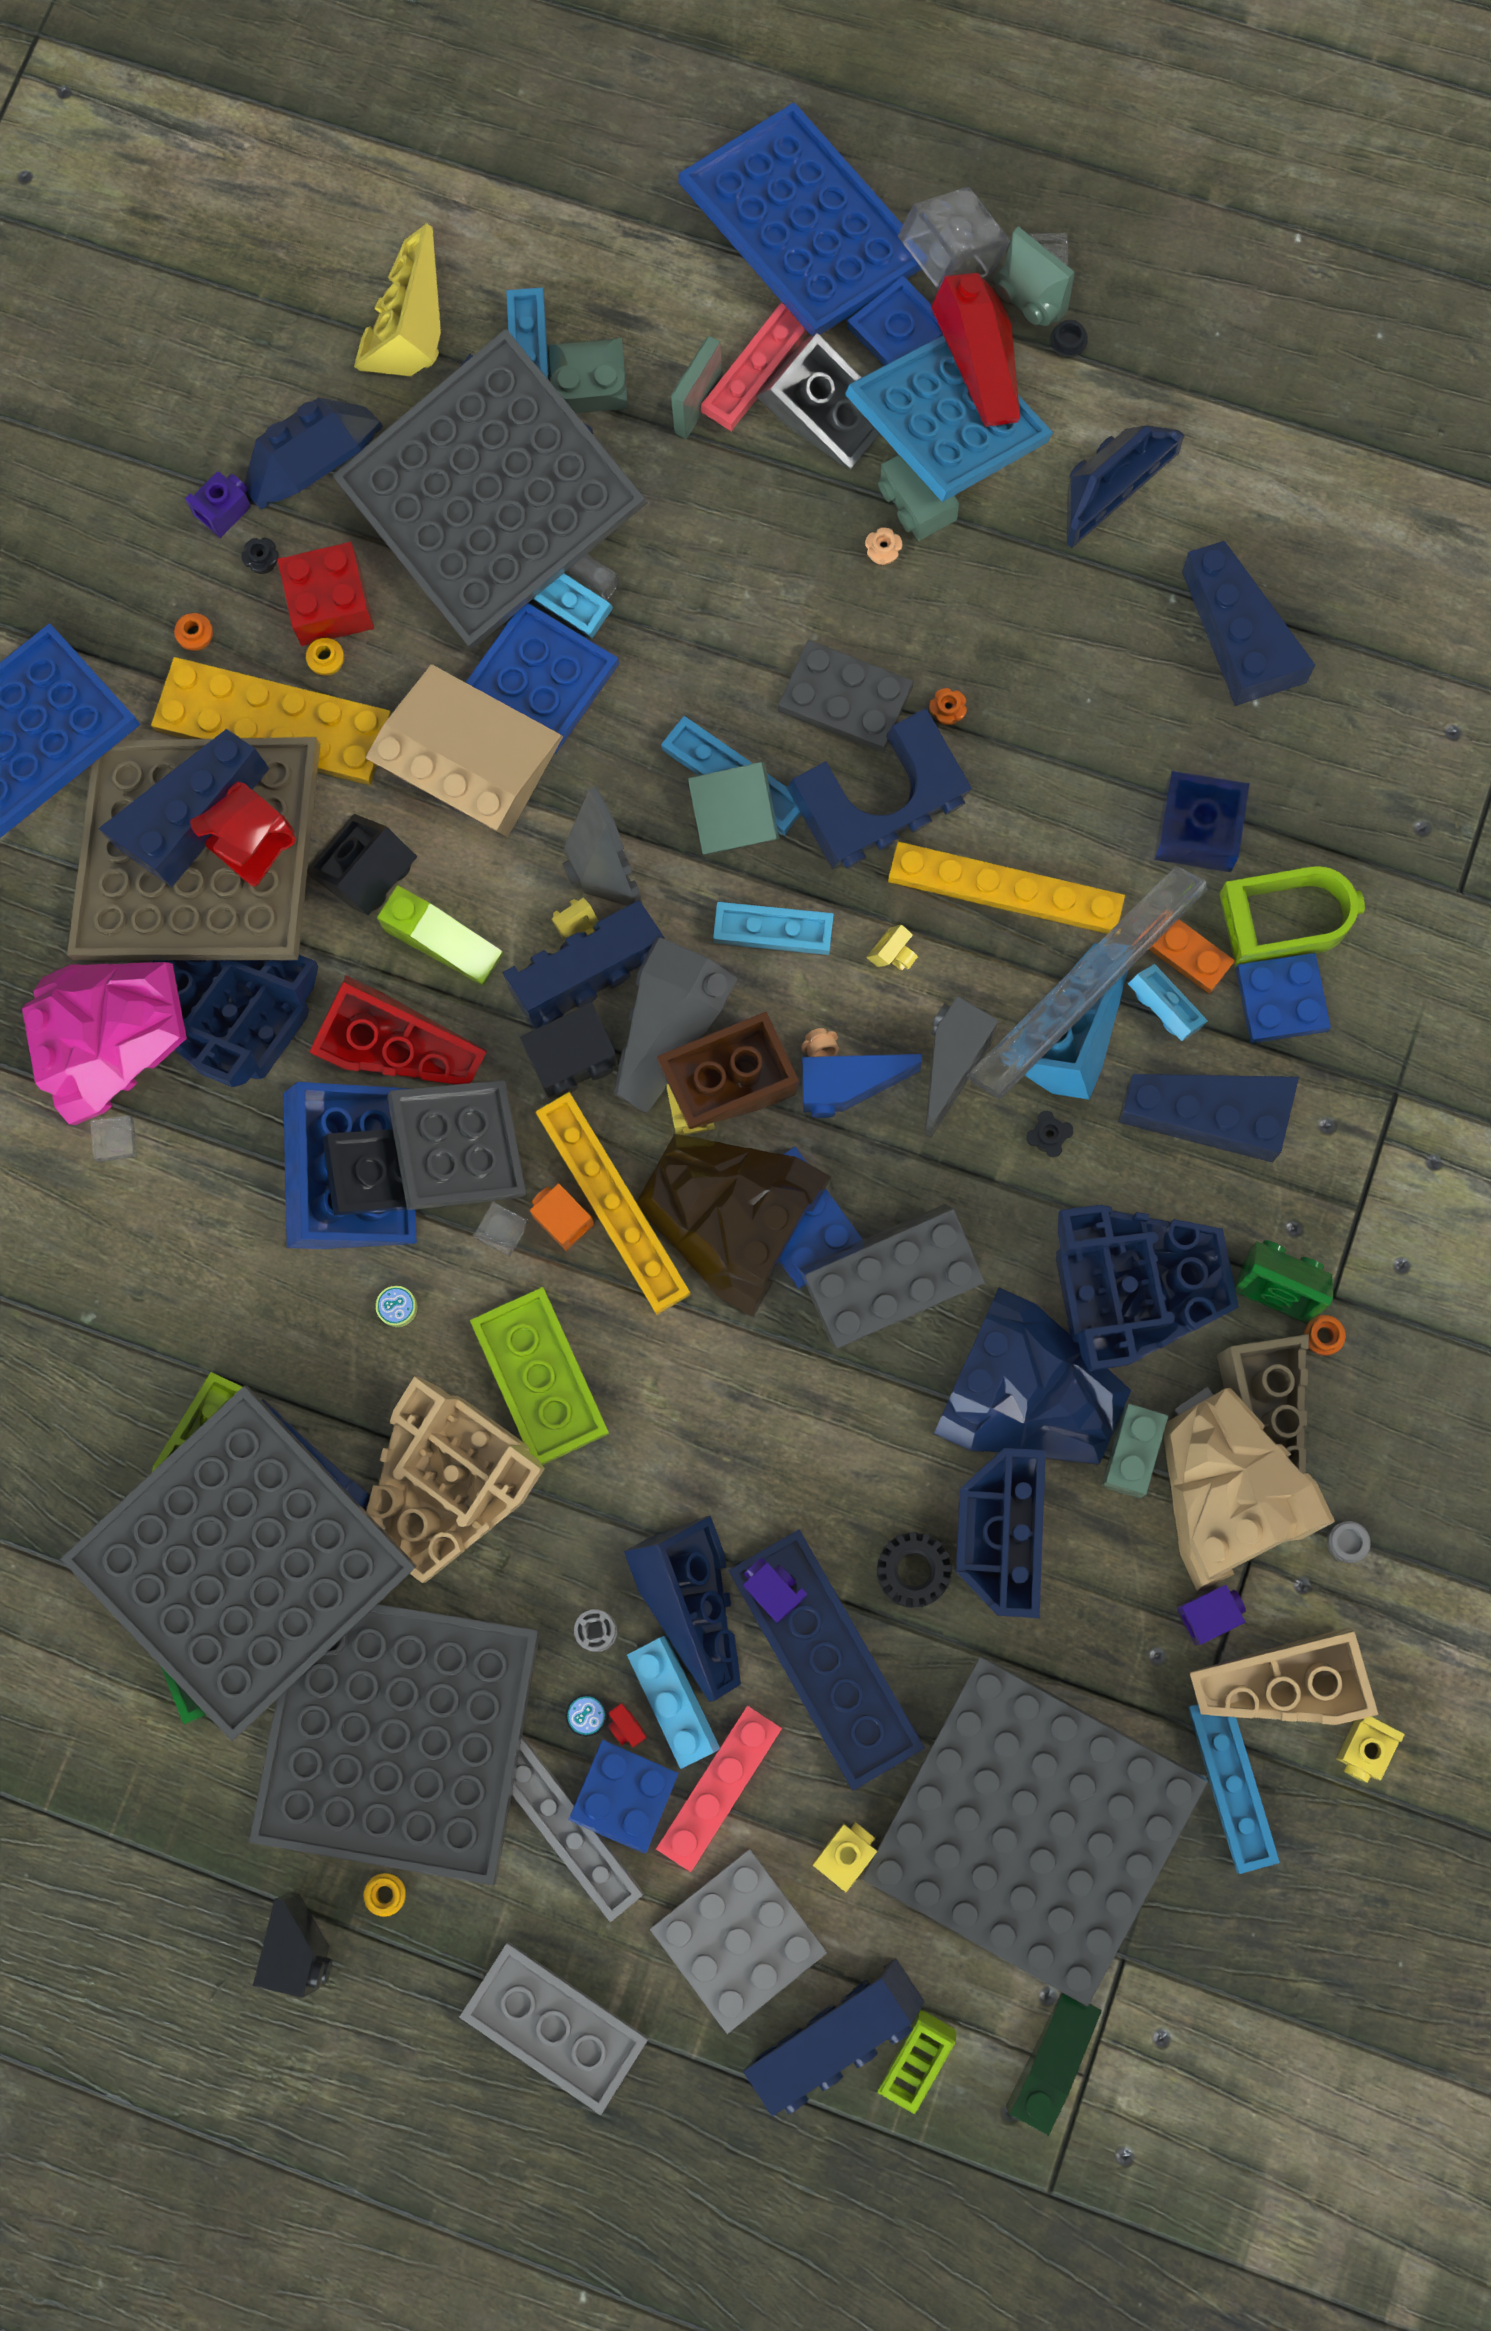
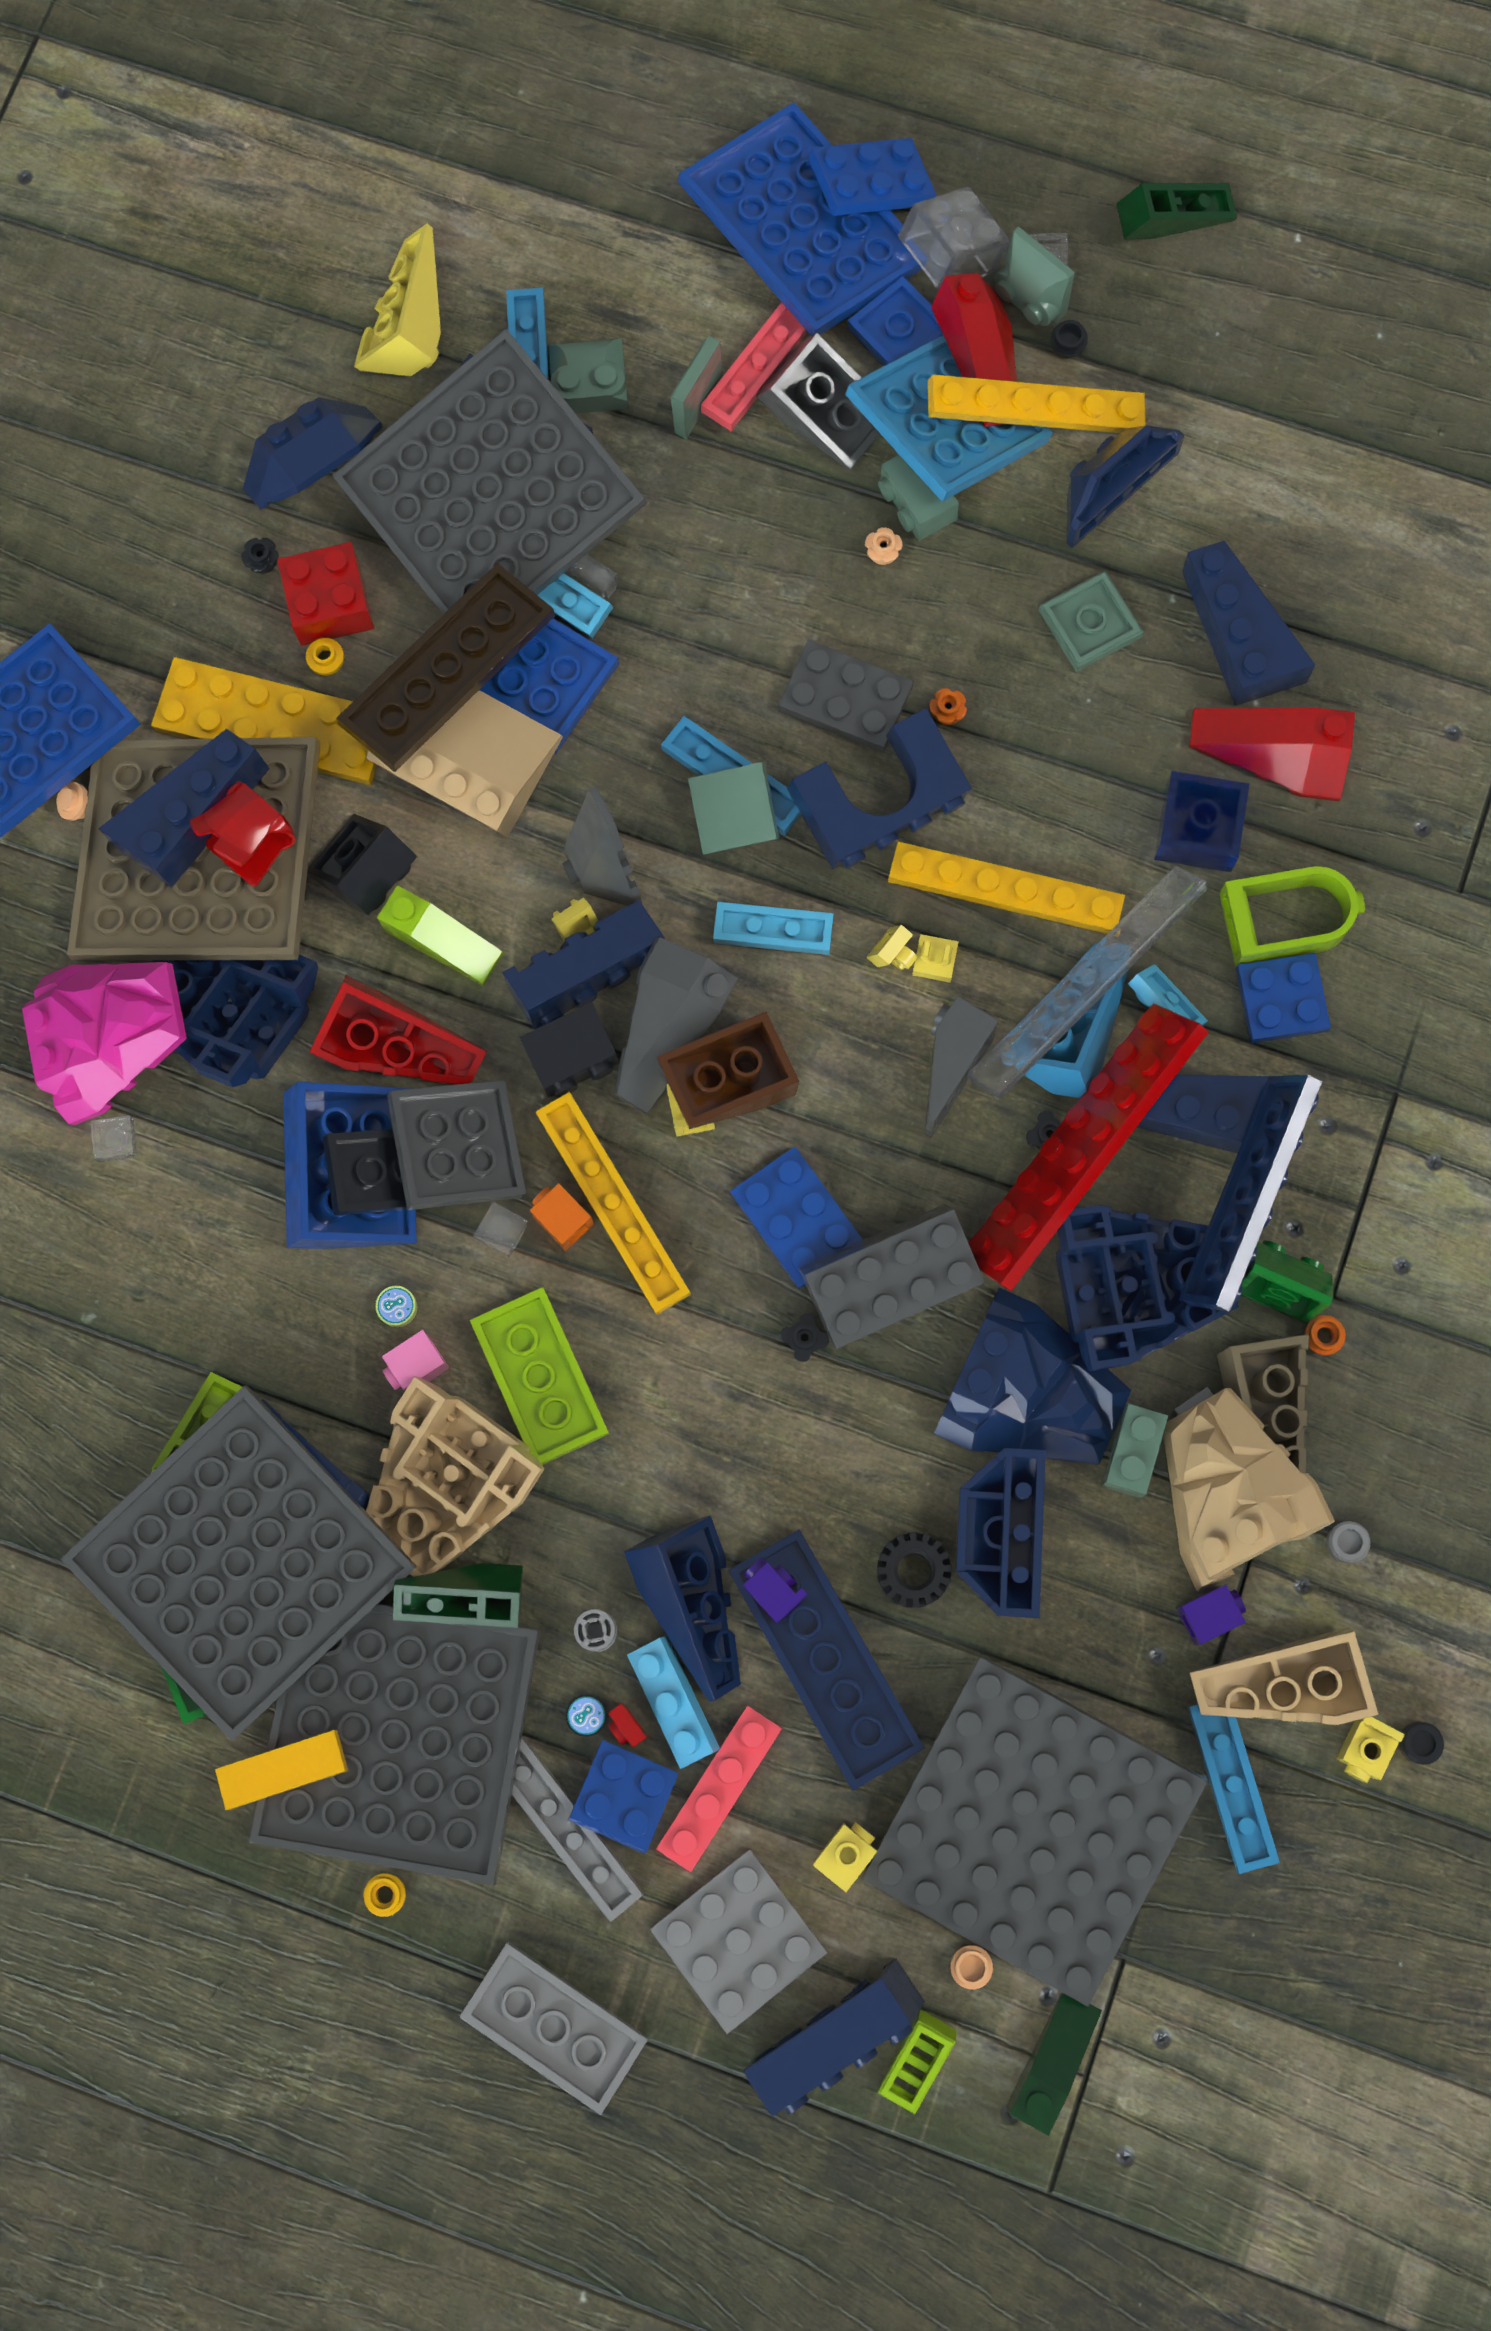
(72, 801): none -> light nougat plate
(193, 641): orange plate -> none
(219, 503): dark purple brick -> none
(281, 1770): none -> yellow tile
(293, 1950): black slope -> none
(413, 1358): none -> bright pink brick
(445, 667): none -> dark brown plate
(463, 1595): none -> dark green slope
(730, 1211): dark brown wedge -> none
(804, 1349): none -> black plate
(820, 1043): light nougat plate -> none
(844, 1081): blue slope -> none
(871, 176): none -> blue plate
(935, 958): none -> light yellow tile
(971, 1967): none -> light nougat plate
(1034, 404): none -> yellow plate
(1084, 1144): none -> red plate
(1090, 621): none -> sand green tile
(1174, 208): none -> dark green slope
(1192, 956): orange plate -> none
(1250, 1192): none -> dark blue plate
(1289, 746): none -> red wedge
(1421, 1743): none -> black tile

